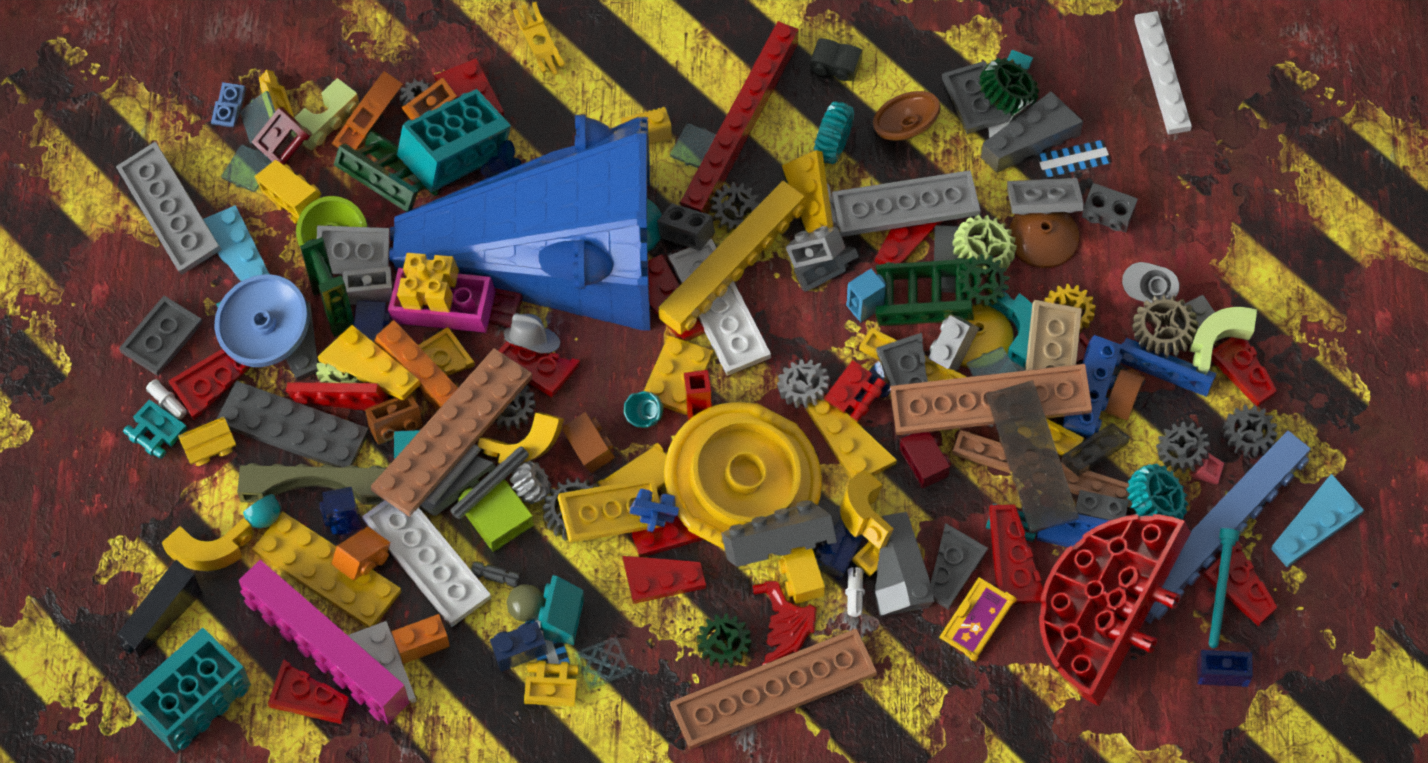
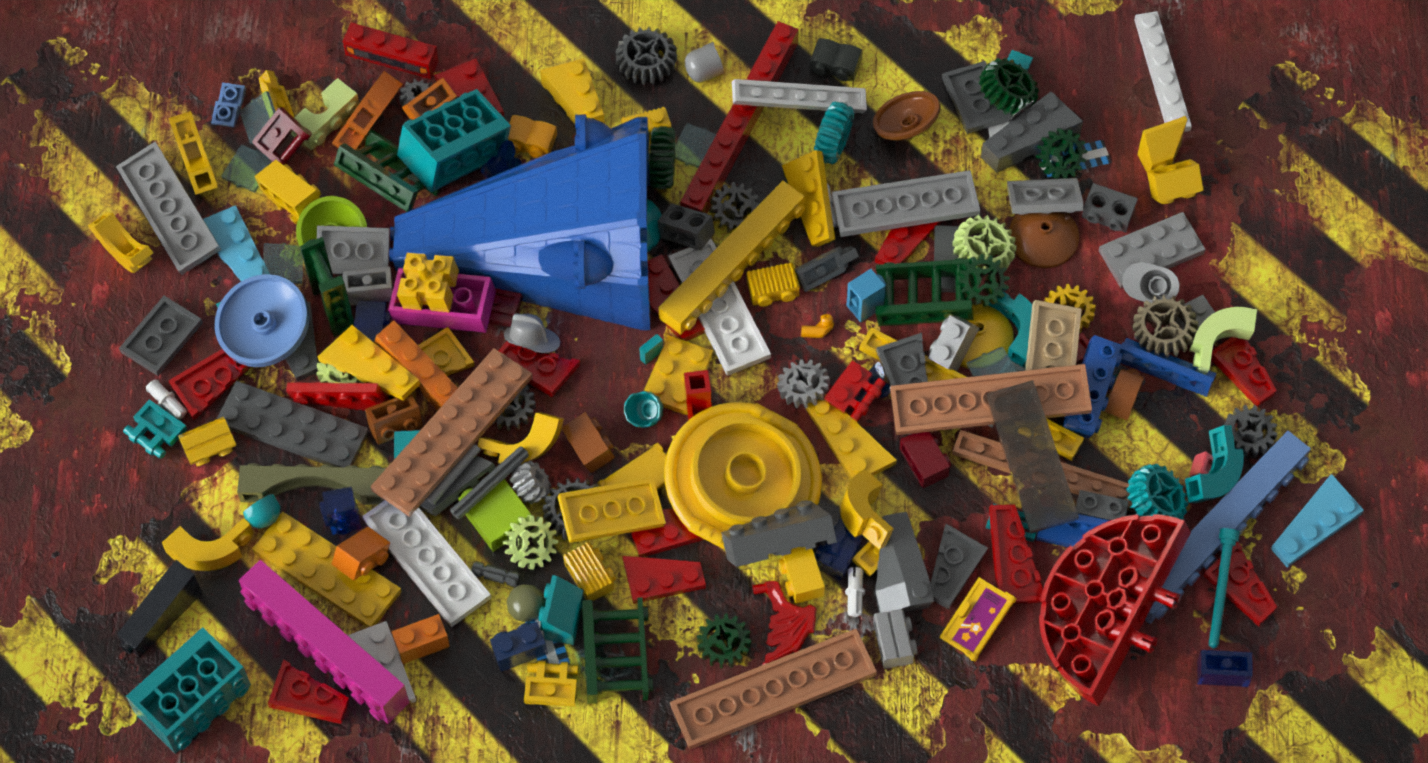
(120, 243): none -> yellow arch
(193, 152): none -> yellow arch
(283, 261): none -> clear light blue piece
(390, 50): none -> red brick
(532, 136): none -> light orange brick
(535, 29): yellow piece -> none
(538, 535): none -> yellowish green gear
(573, 89): none -> yellow wedge
(589, 572): none -> yellow brick
(594, 663): none -> dark green fence
(647, 64): none -> dark grey gear
(651, 349): none -> teal tile
(654, 513): blue hips -> none
(662, 157): none -> dark green gear
(704, 63): none -> light grey helmet
(773, 284): none -> yellow brick
(796, 95): none -> white plate
(815, 246): light grey brick -> none
(820, 330): none -> light orange arm
(893, 638): none -> light grey brick
(1058, 163): none -> dark green gear
(1095, 449): clear smoke plate -> none
(1159, 244): none -> light grey plate
(1161, 144): none -> yellow slope
(1175, 181): none -> yellow brick
(1186, 445): dark grey gear -> none
(1225, 468): none -> teal arch

